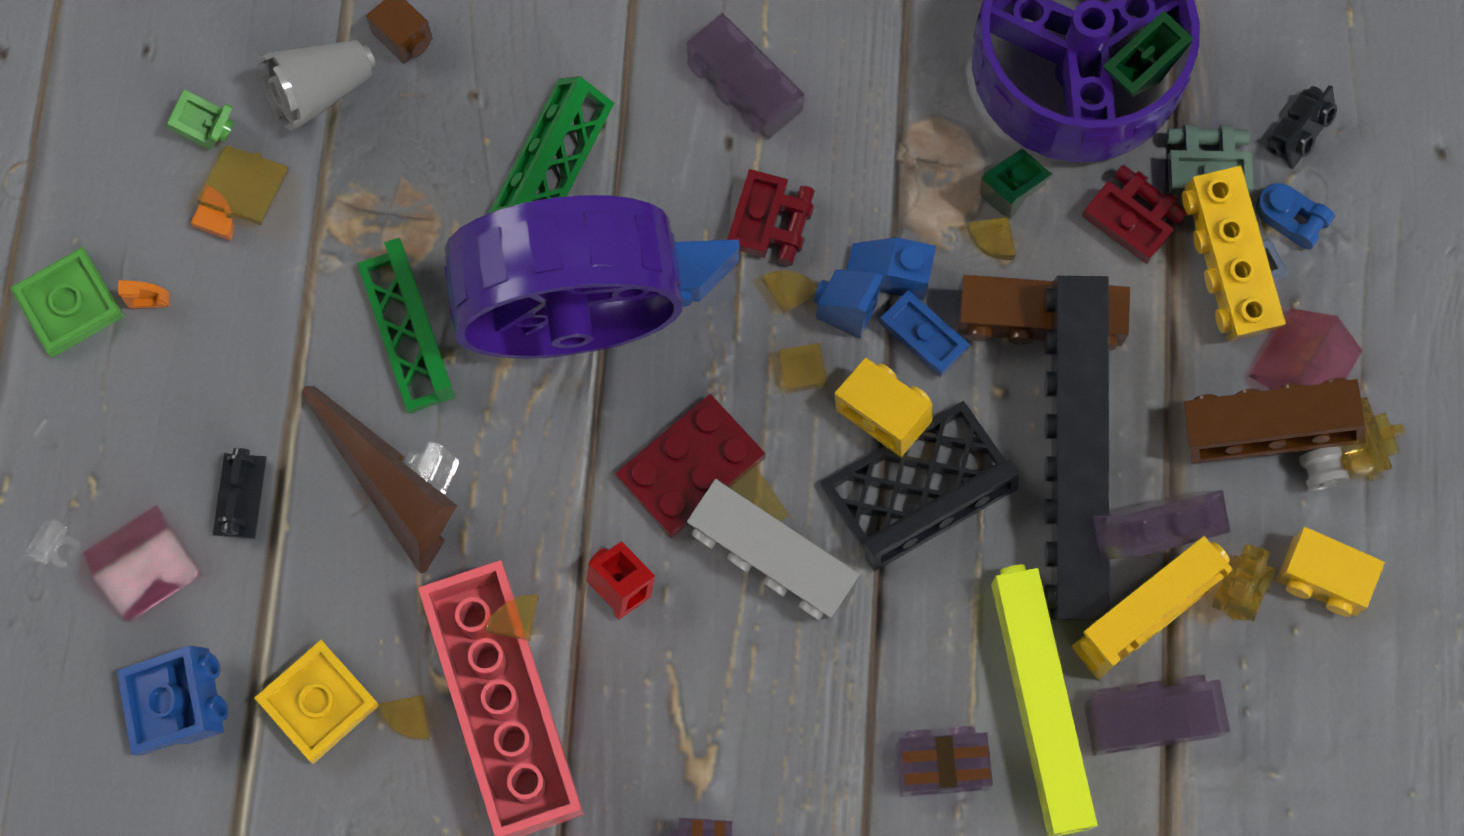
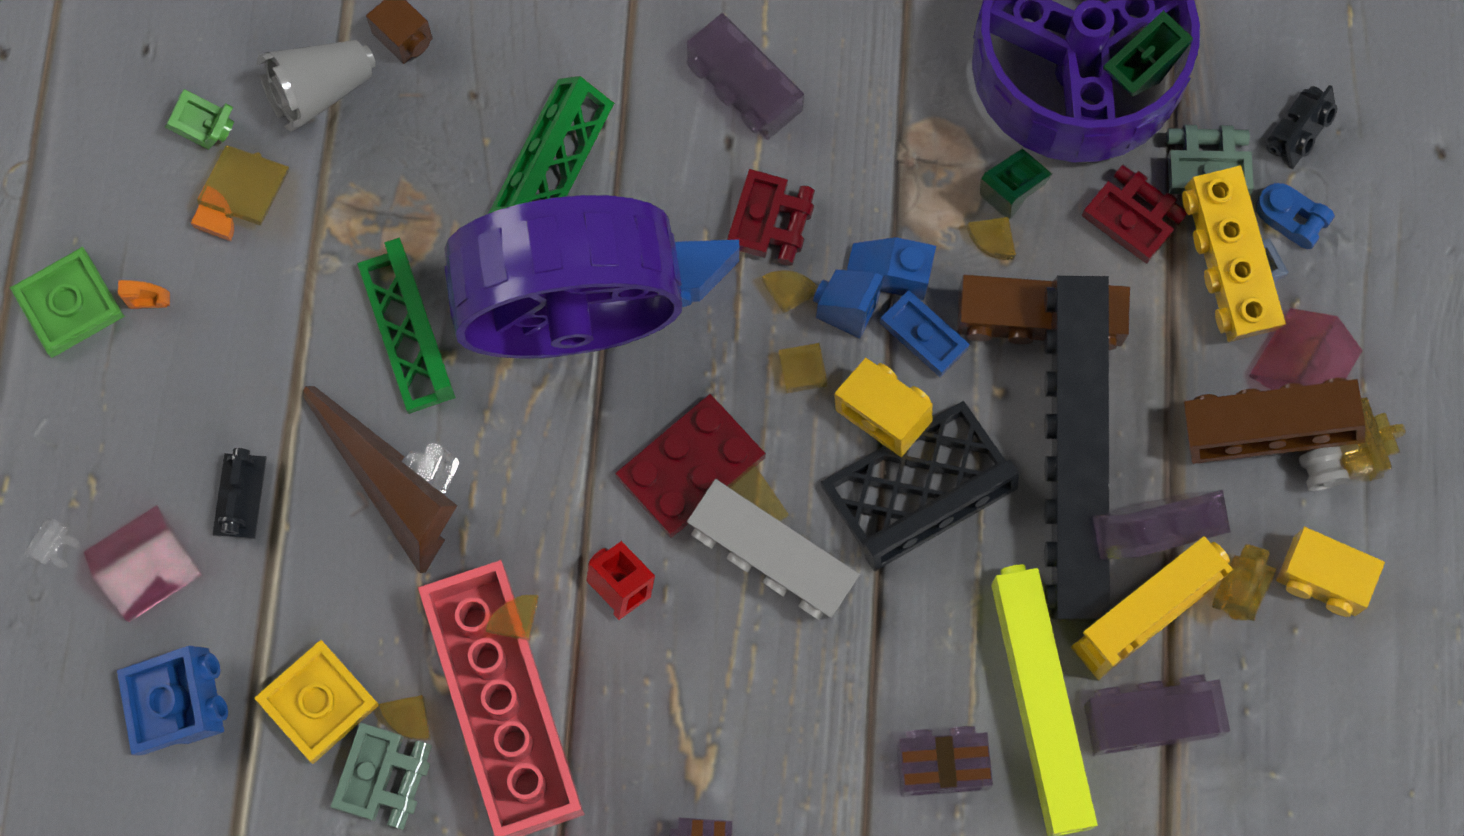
(368, 773): none -> sand green plate

